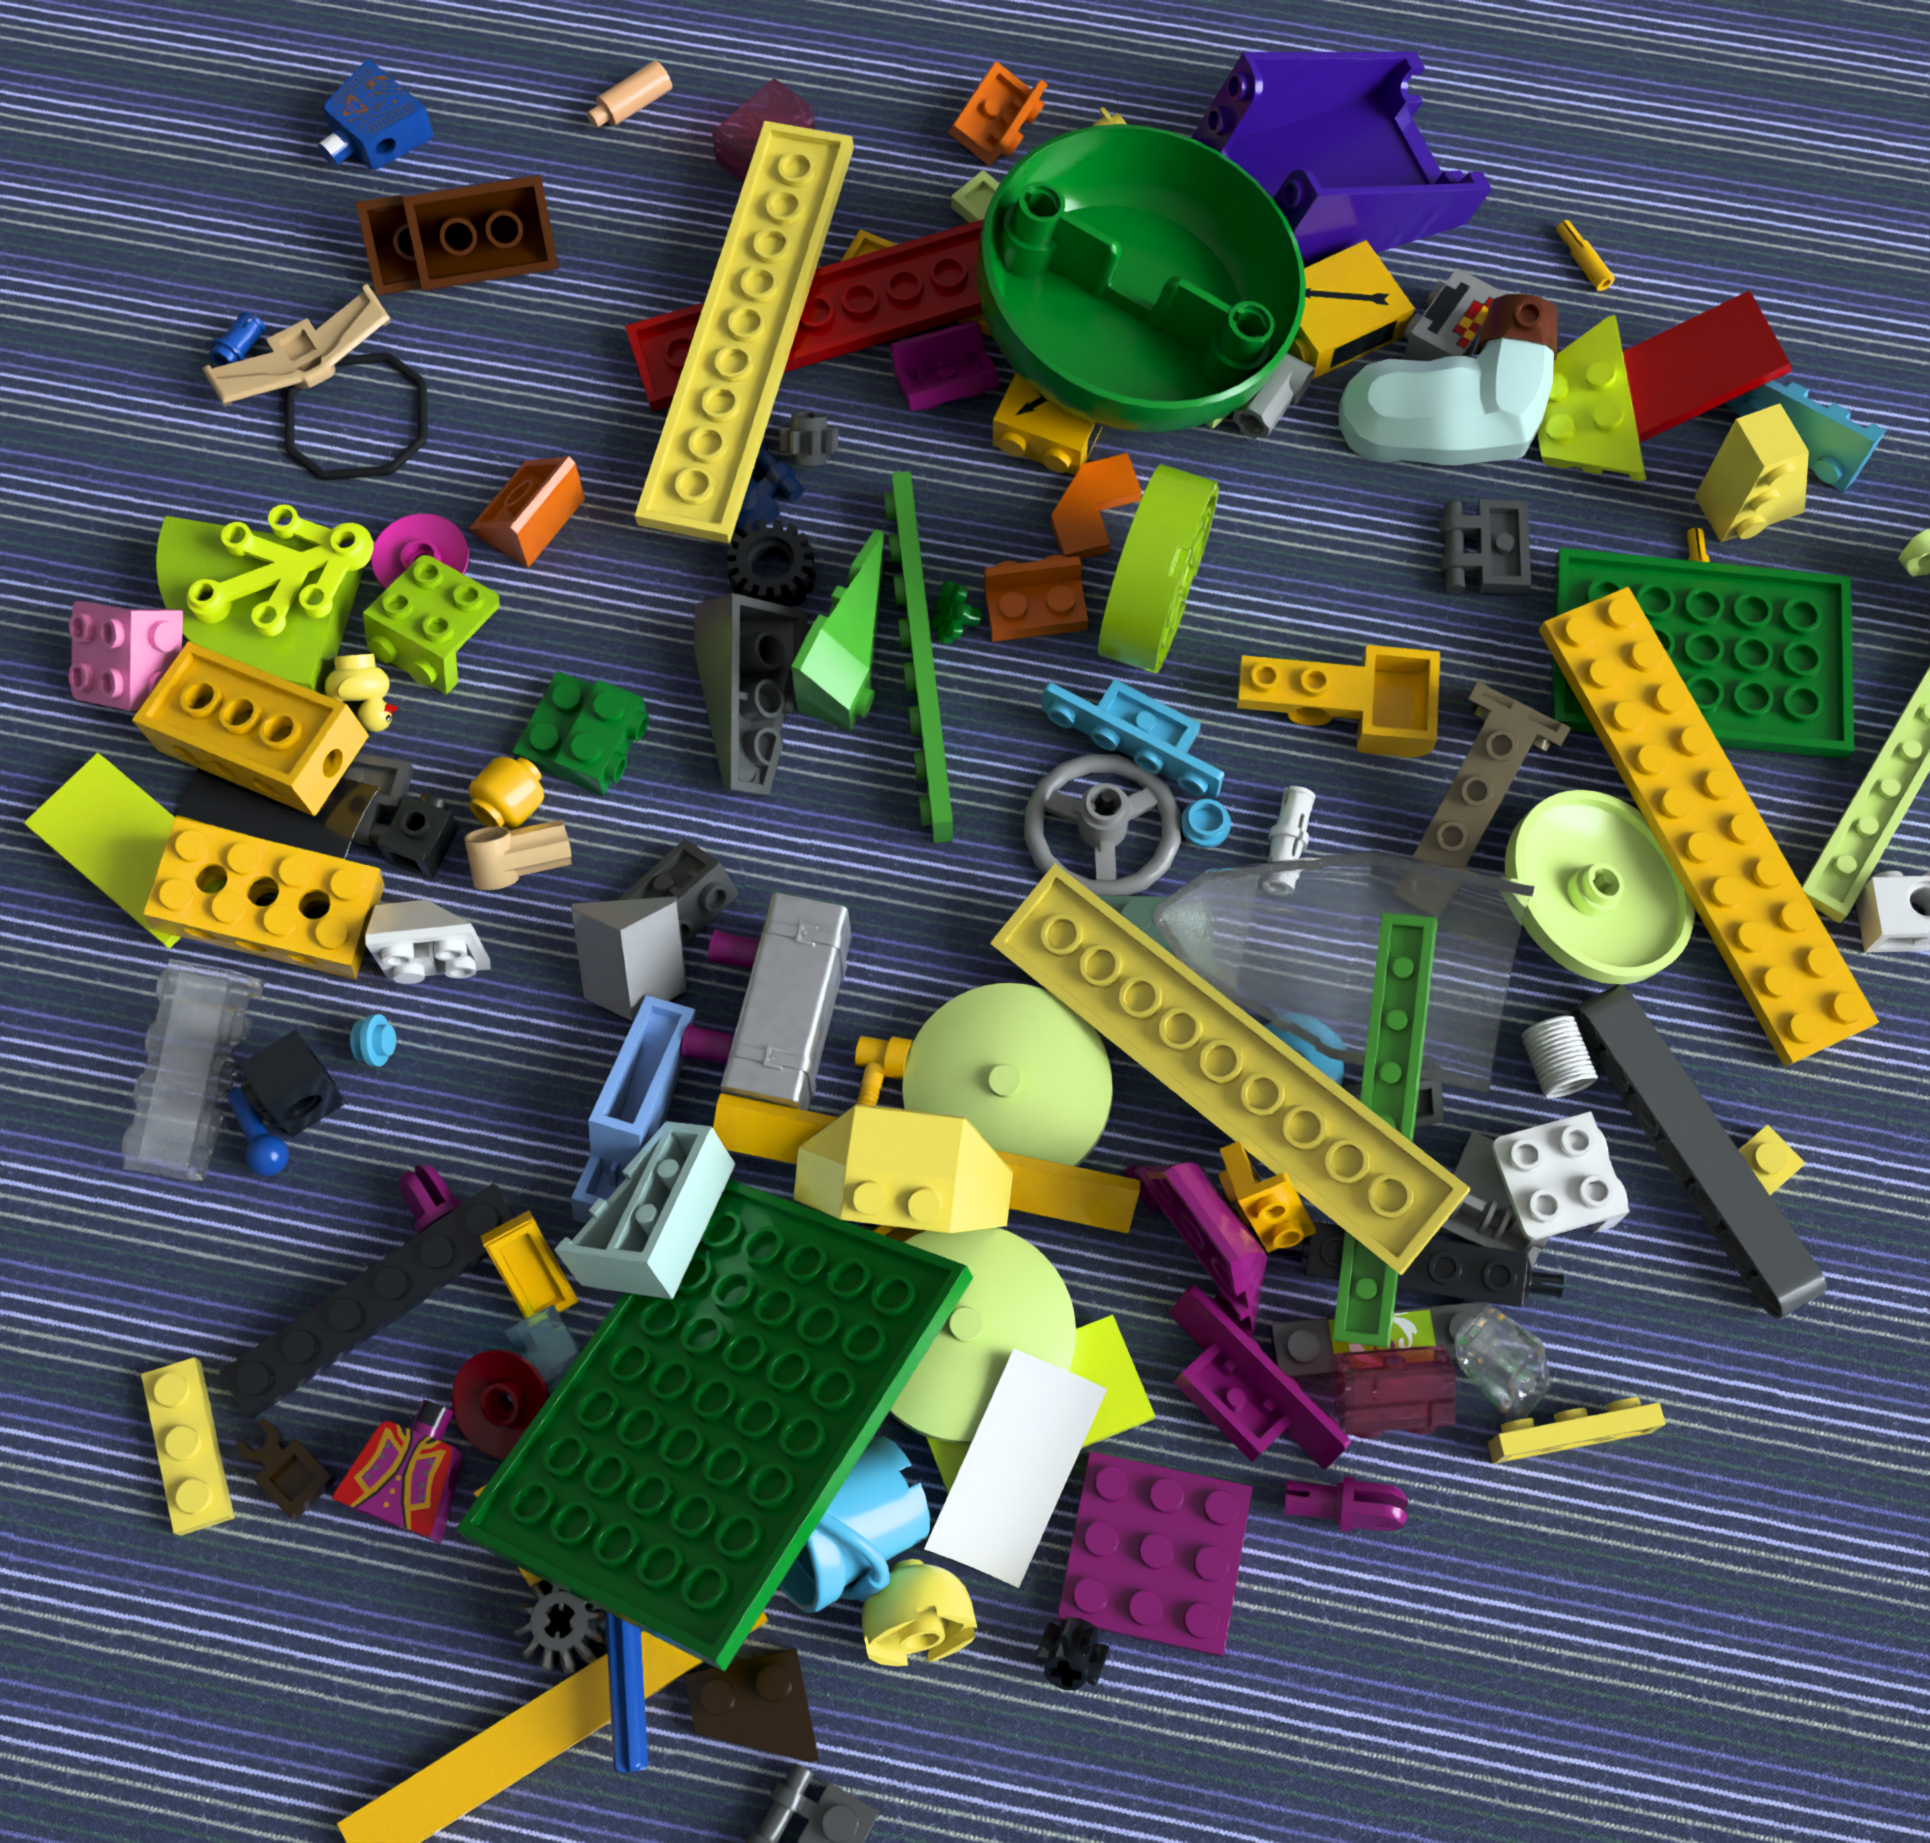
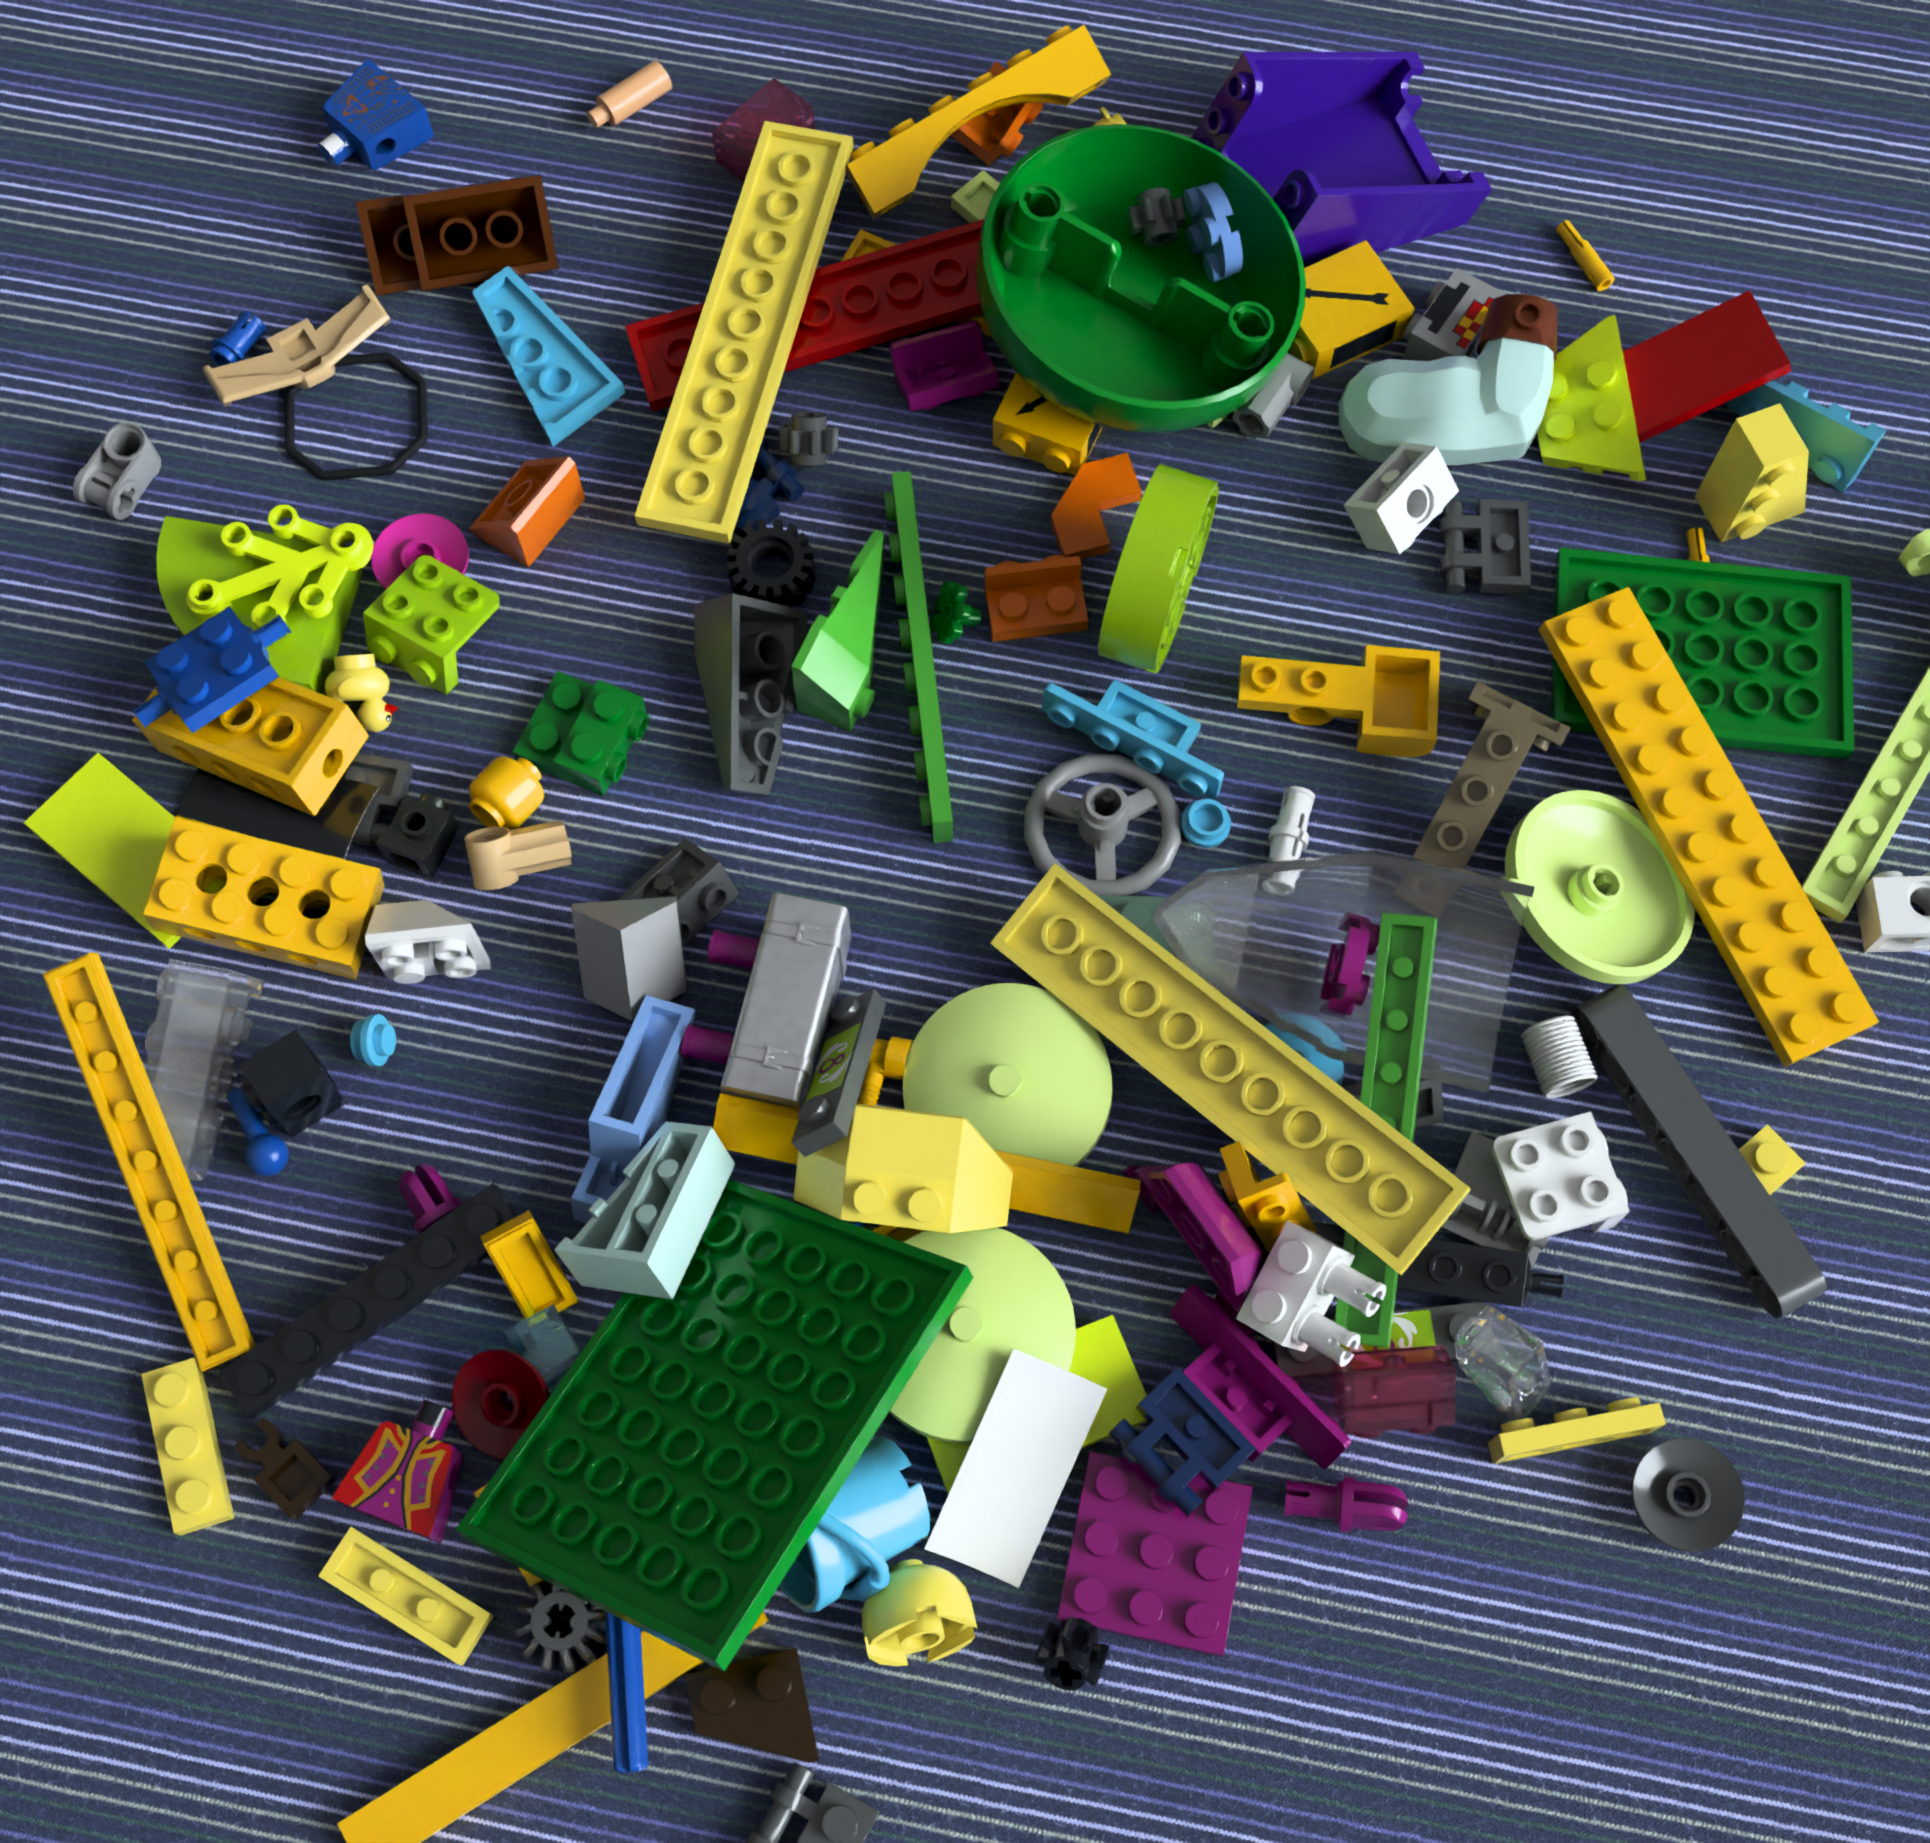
(117, 473): none -> light grey piece
(121, 652): bright pink bracket -> none
(149, 1161): none -> yellow tile
(211, 669): none -> blue plate
(406, 1596): none -> light yellow plate
(550, 362): none -> medium azure wing
(839, 1072): none -> dark grey plate
(1053, 75): none -> yellow arch
(1156, 217): none -> dark grey gear
(1194, 1430): none -> dark blue plate
(1212, 232): none -> medium blue plate
(1298, 1288): none -> white brick
(1343, 979): none -> magenta plate
(1401, 498): none -> white brick
(1712, 1486): none -> dark grey dish

